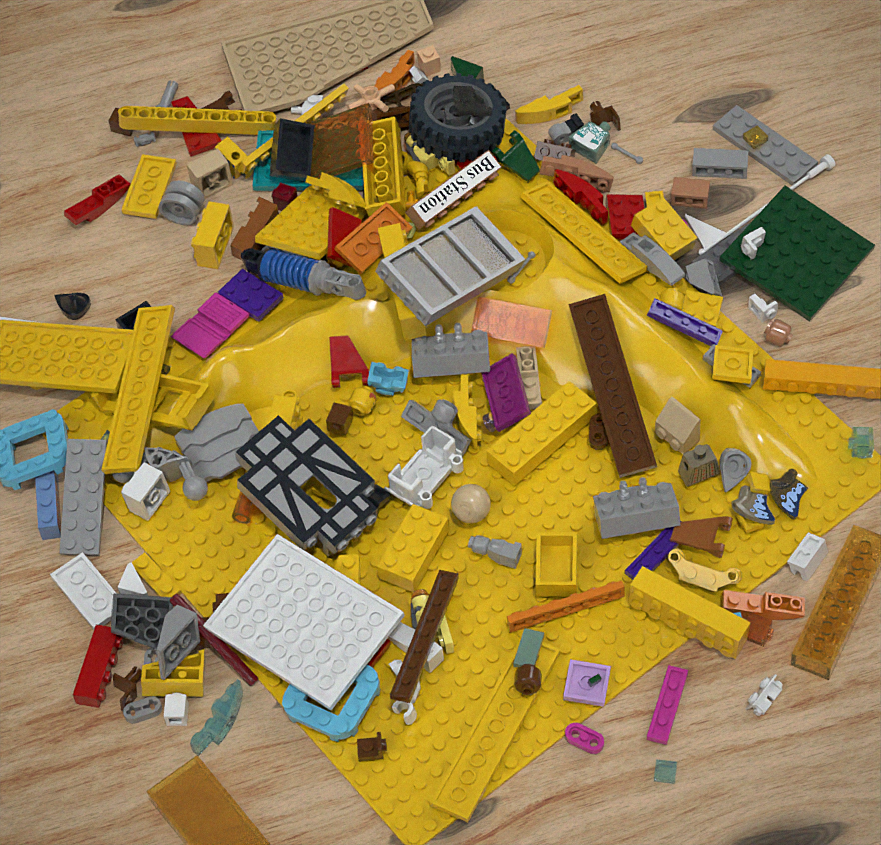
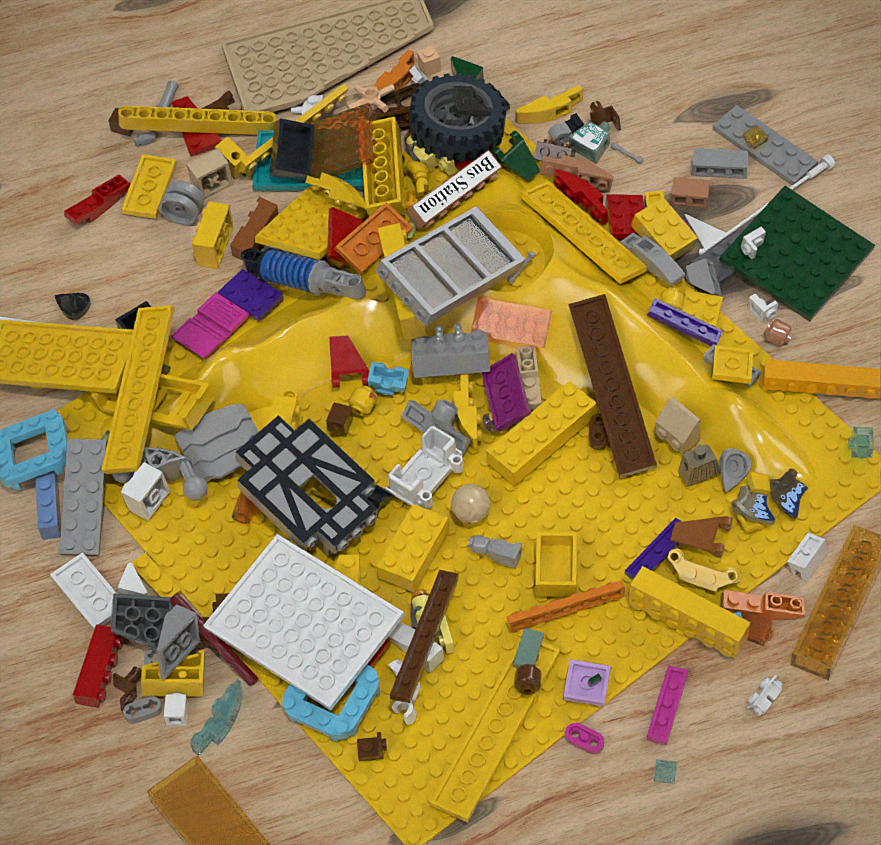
(283, 195): dark red brick -> none
(636, 509): light grey piece -> none

